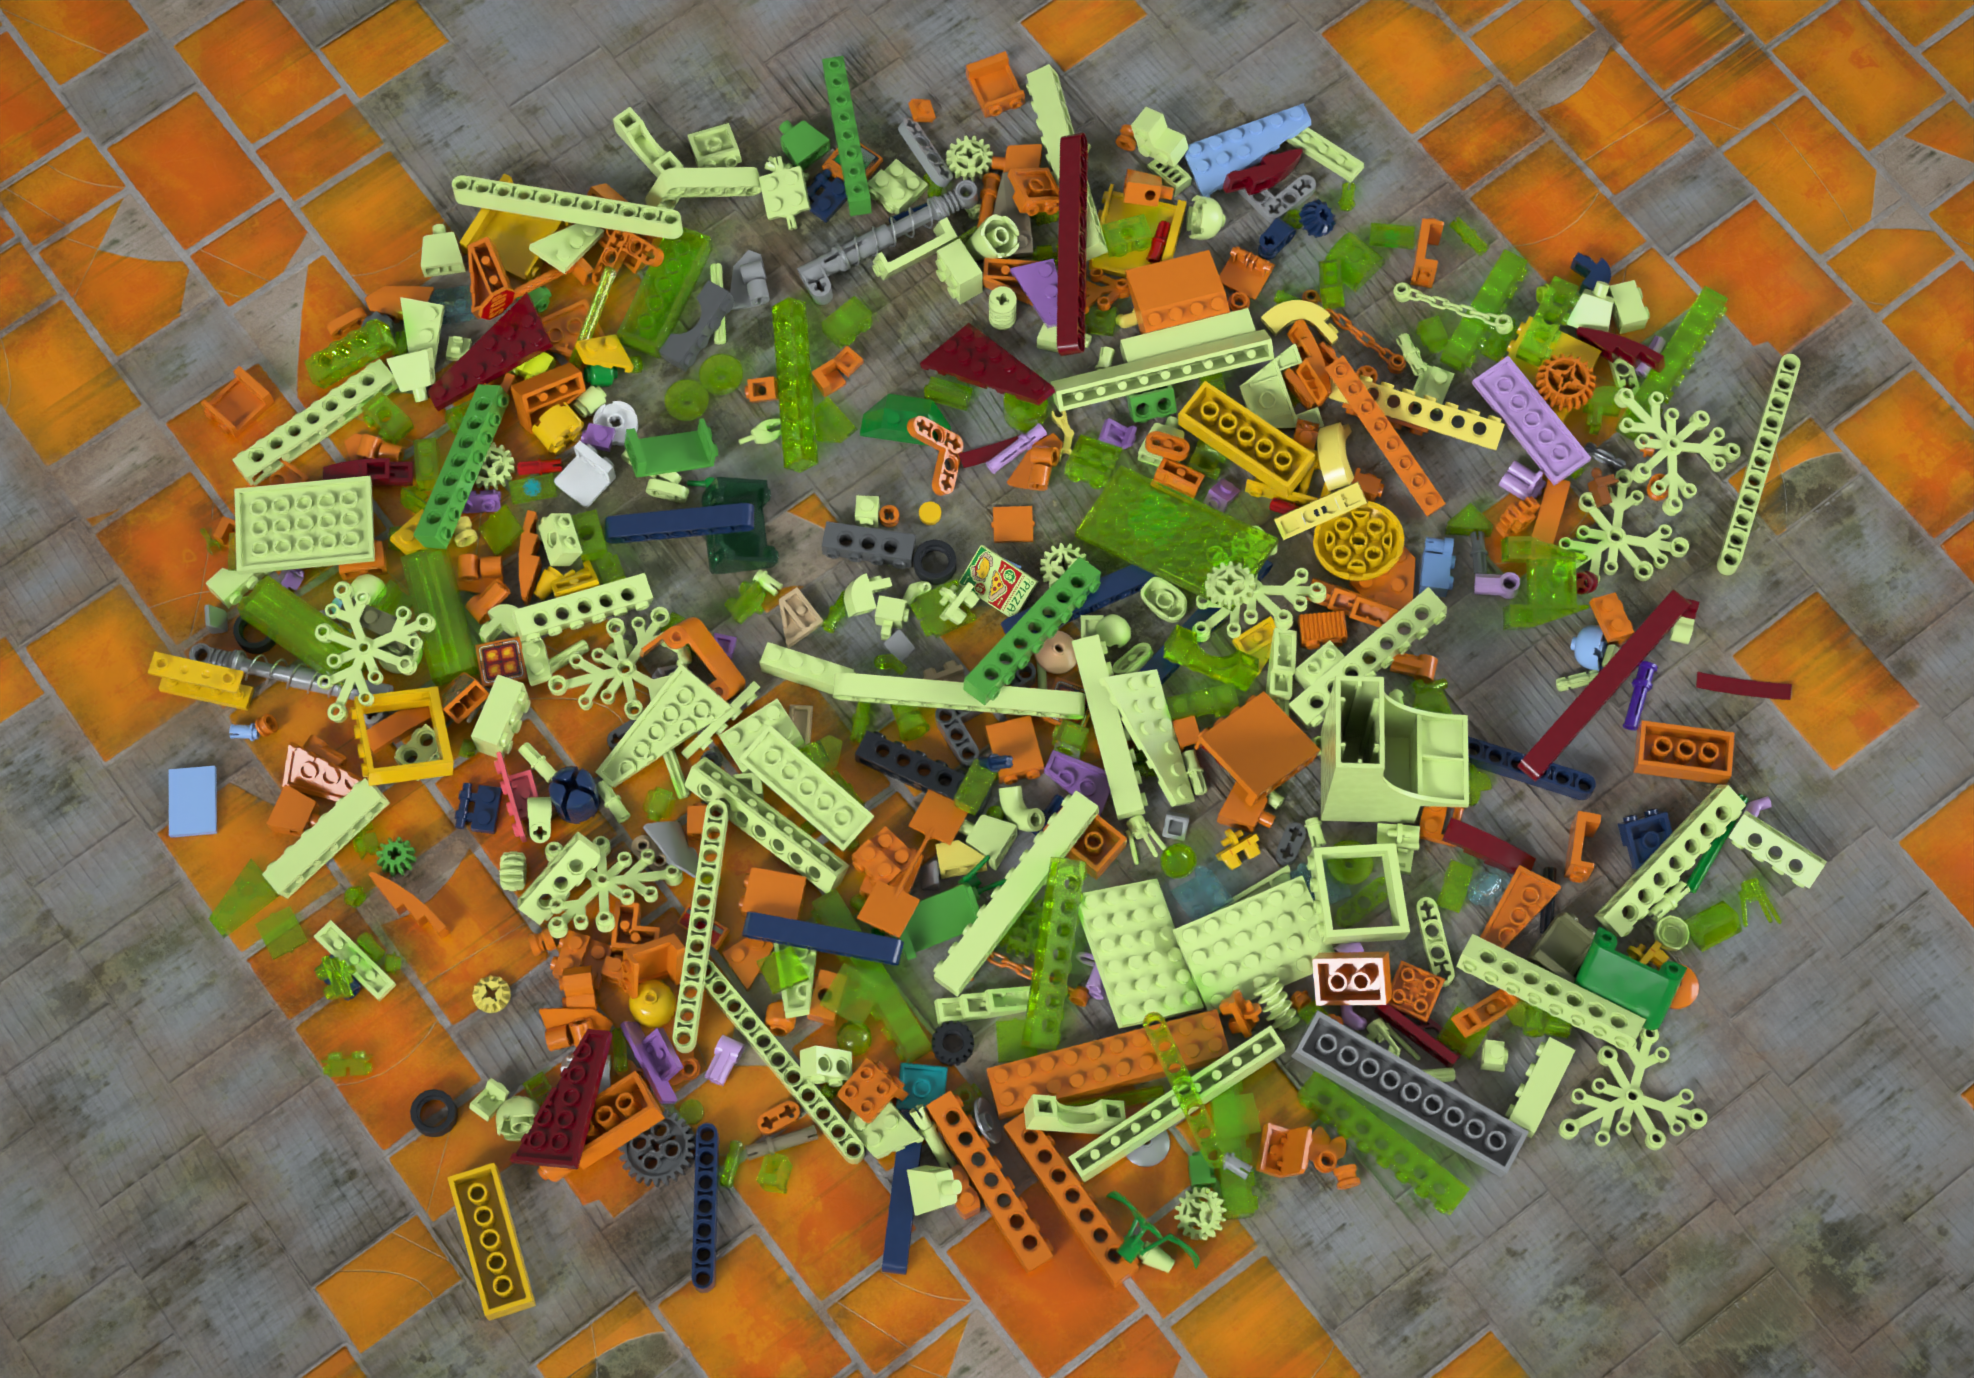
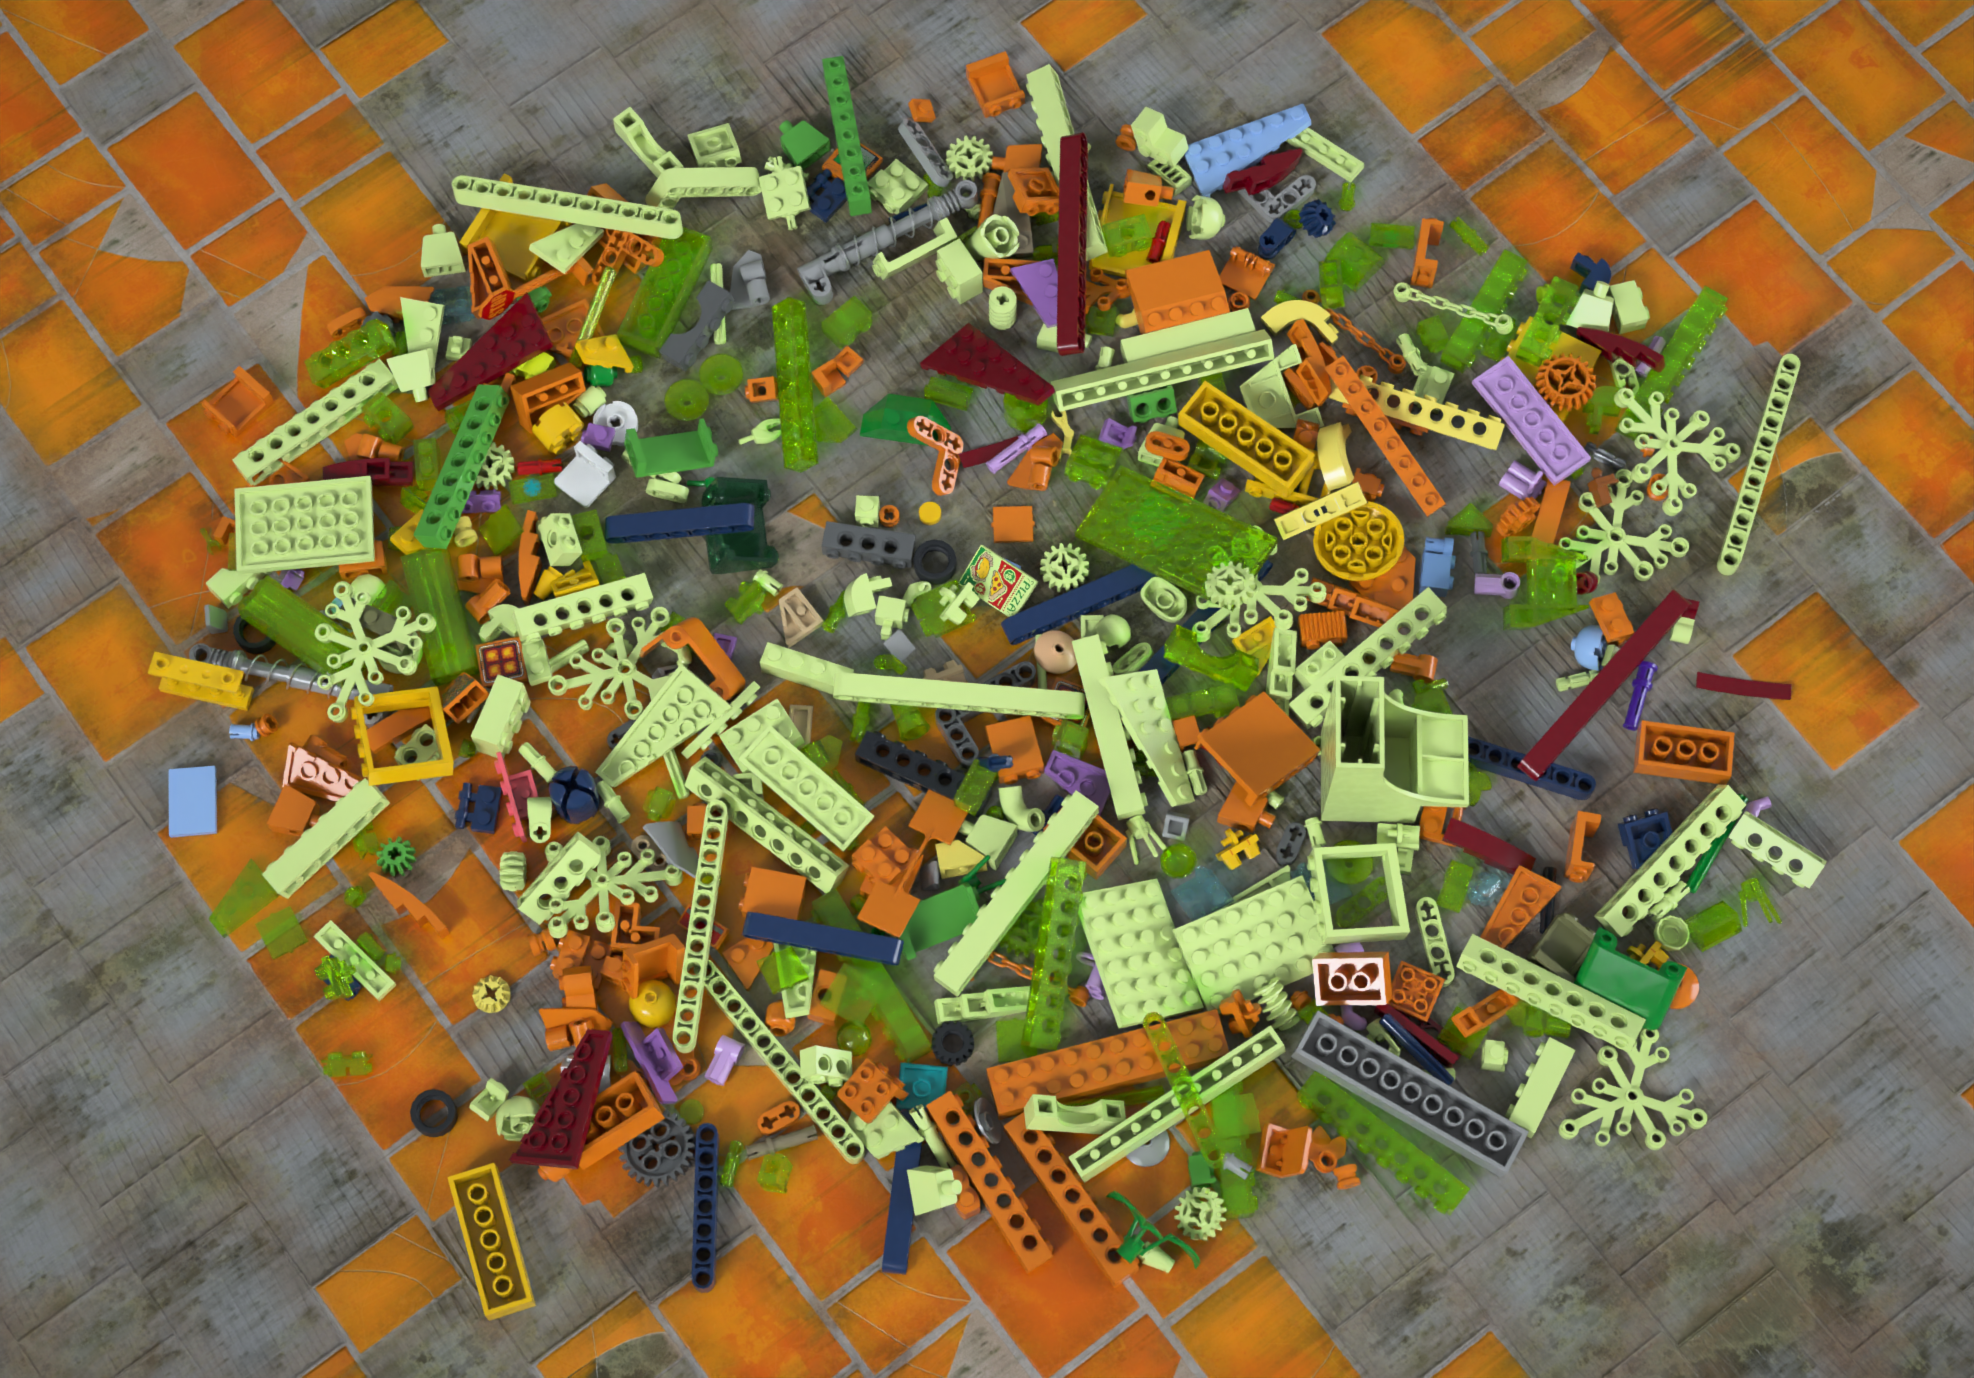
(1080, 574): bright green brick -> none
(1416, 1049): none -> dark blue axle

